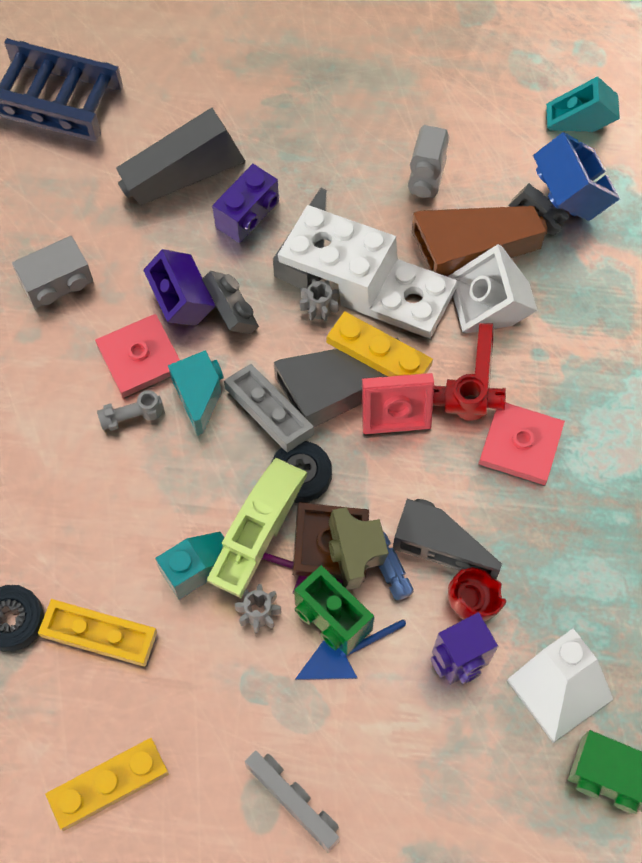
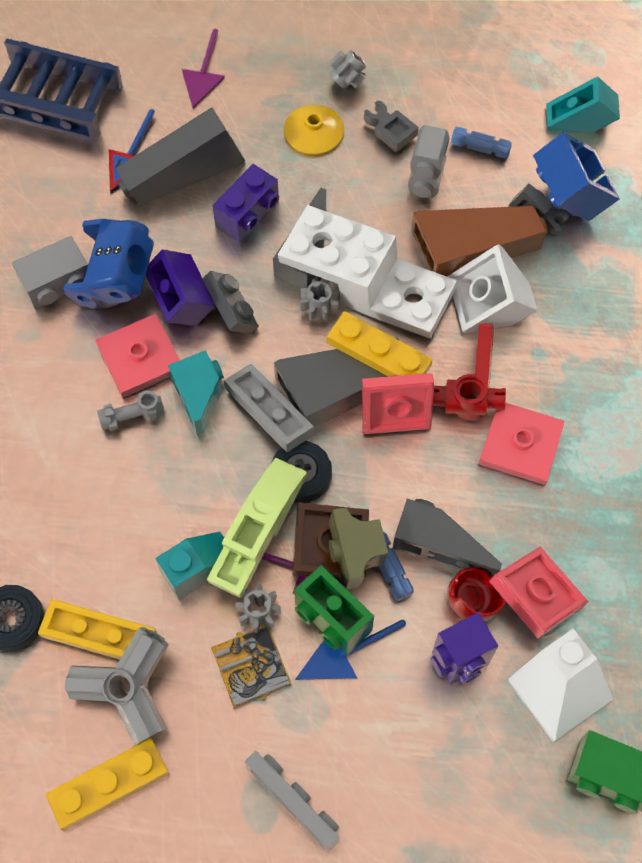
(104, 684): none -> light grey piece
(115, 265): none -> blue piece
(117, 158): none -> blue piece
(199, 82): none -> magenta piece
(251, 666): none -> piece
(313, 130): none -> yellow dish
(348, 69): none -> light grey gear
(392, 128): none -> dark grey plate
(481, 142): none -> medium blue axle
(538, 592): none -> coral plate

